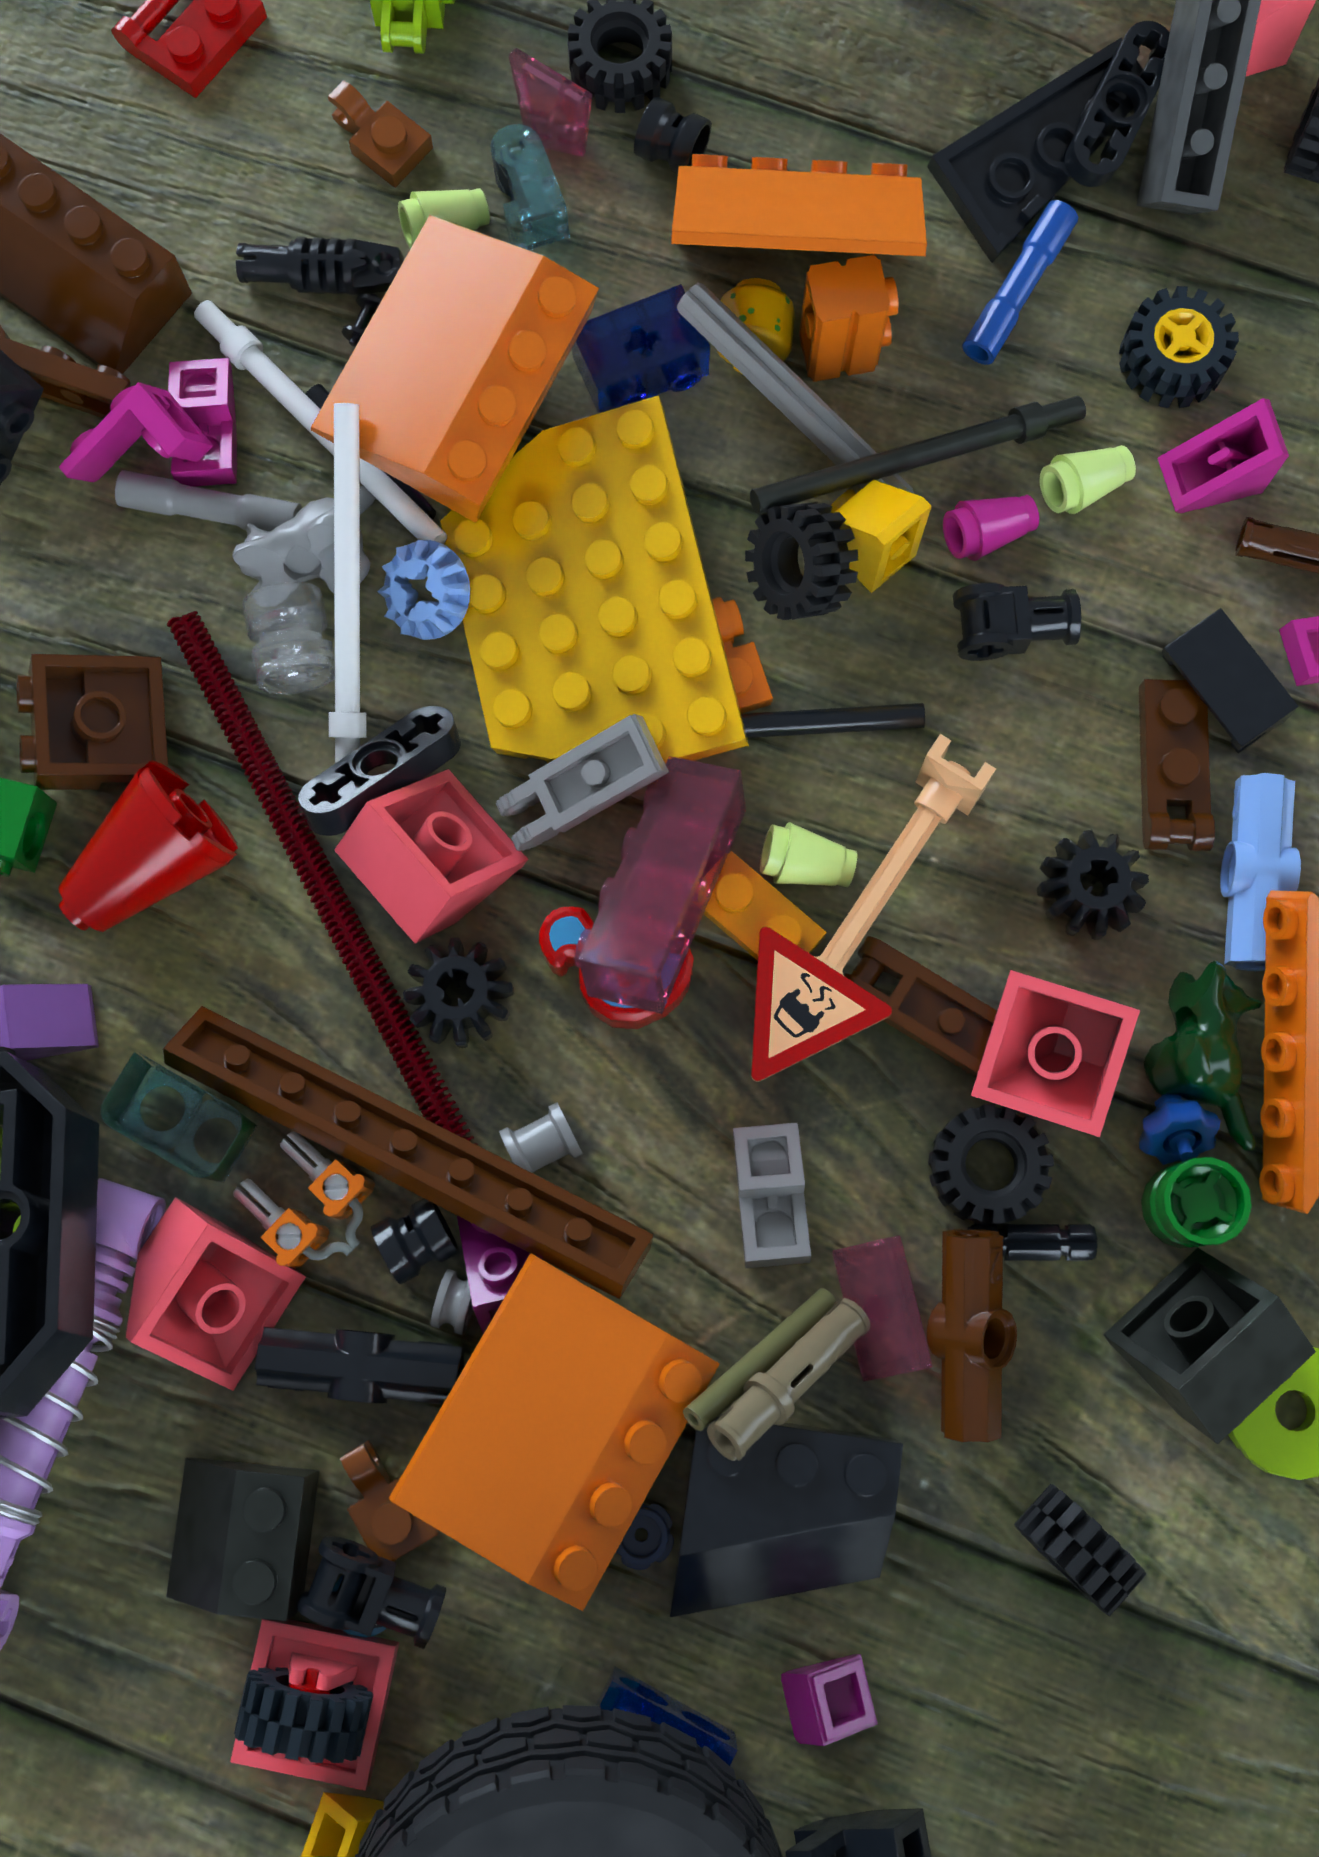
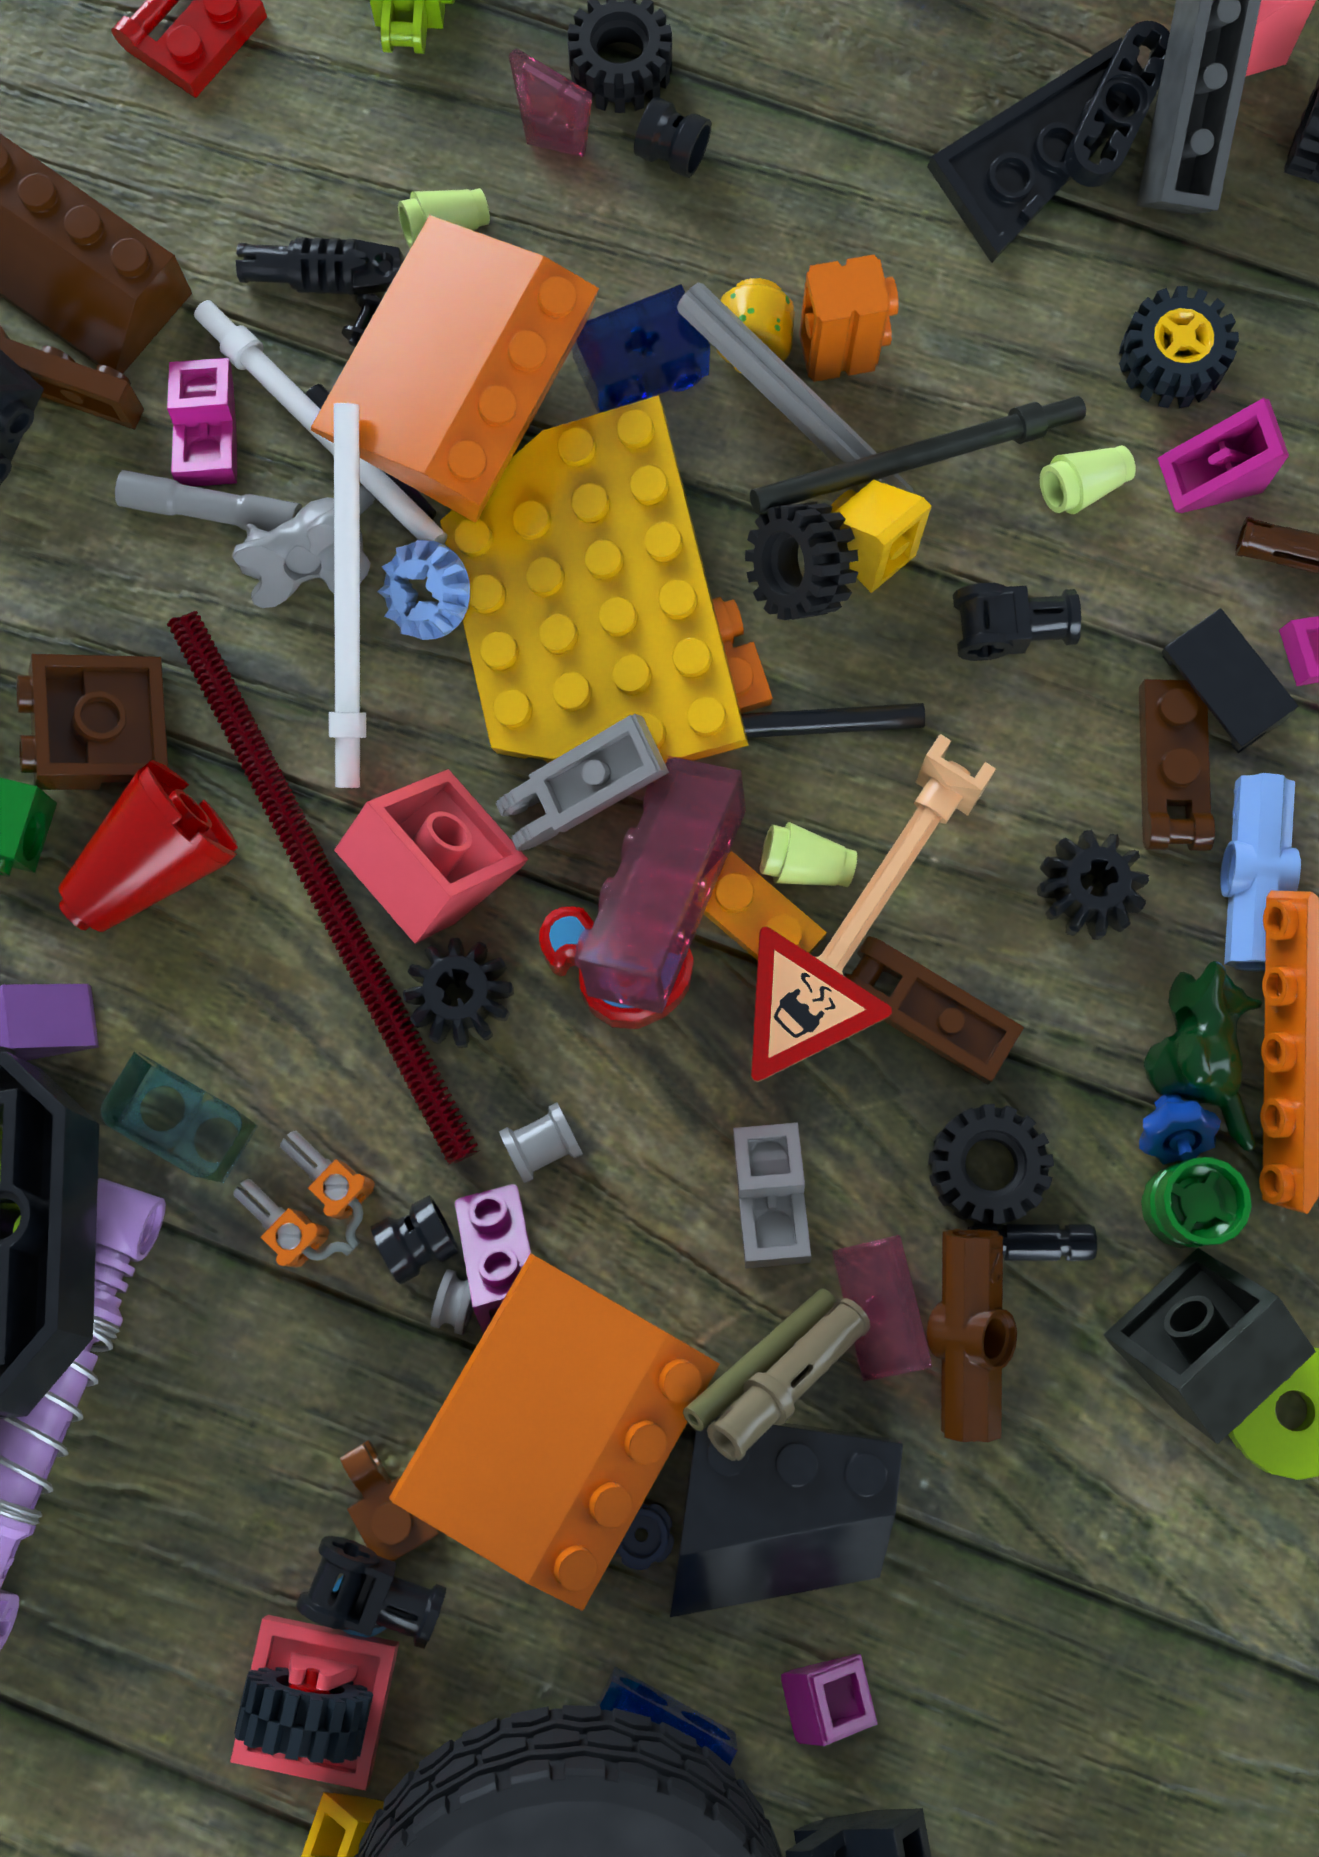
(135, 413): dark pink bracket -> none
(206, 1295): coral slope -> none
(242, 1538): pearl dark grey slope -> none
(288, 631): clear wheel -> none
(358, 1365): black piece -> none
(381, 139): dark orange plate -> none
(410, 1151): reddish brown plate -> none
(413, 744): black beam -> none
(525, 174): clear light blue leg -> none
(799, 209): orange slope -> none
(988, 524): dark pink cone -> none
(1003, 310): blue piece -> none
(1055, 1053): coral slope -> none
(1080, 1549): black tyre -> none

